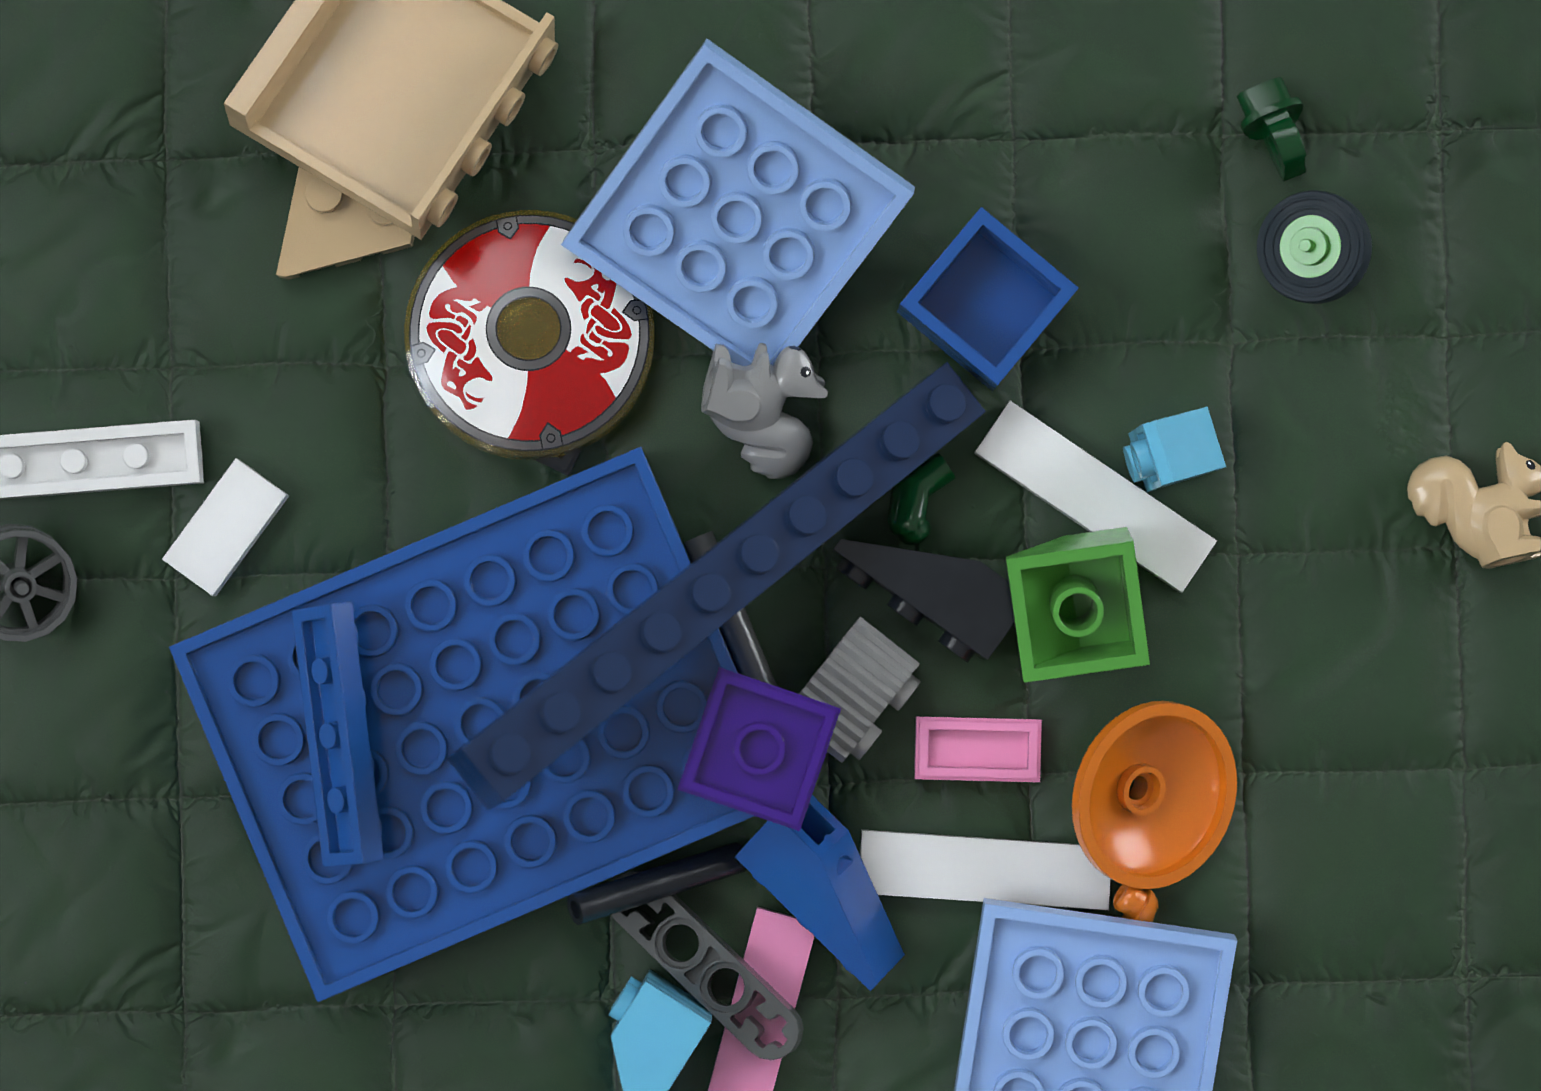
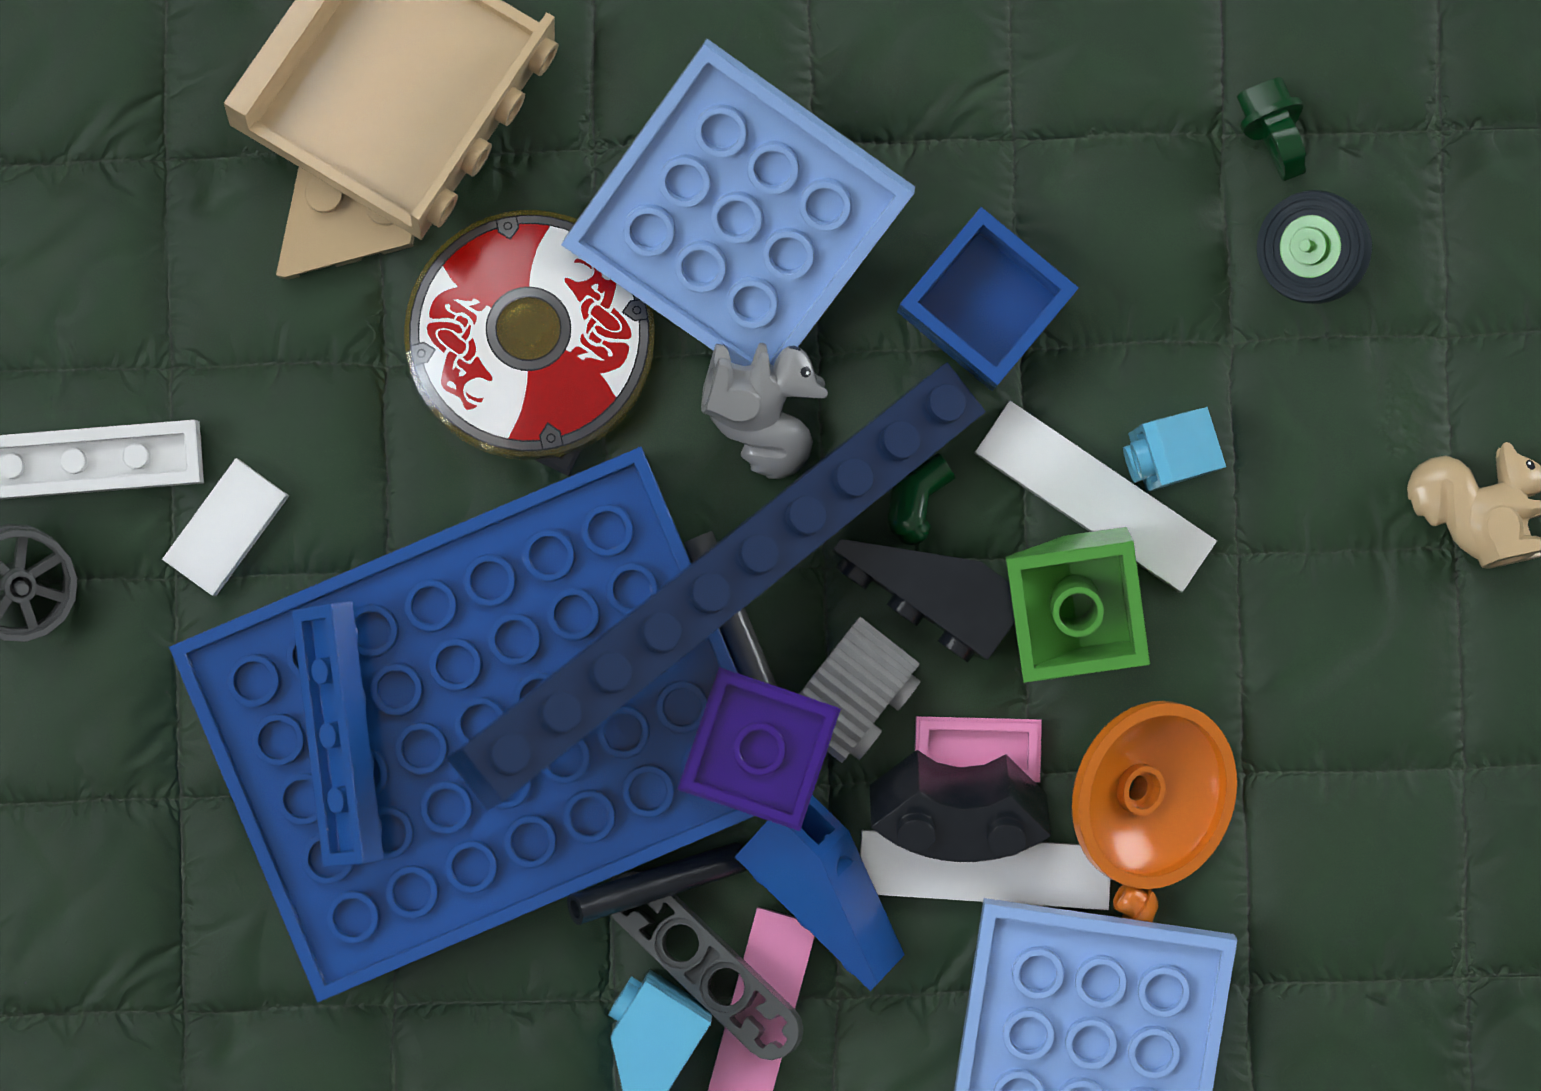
(959, 810): none -> black brick

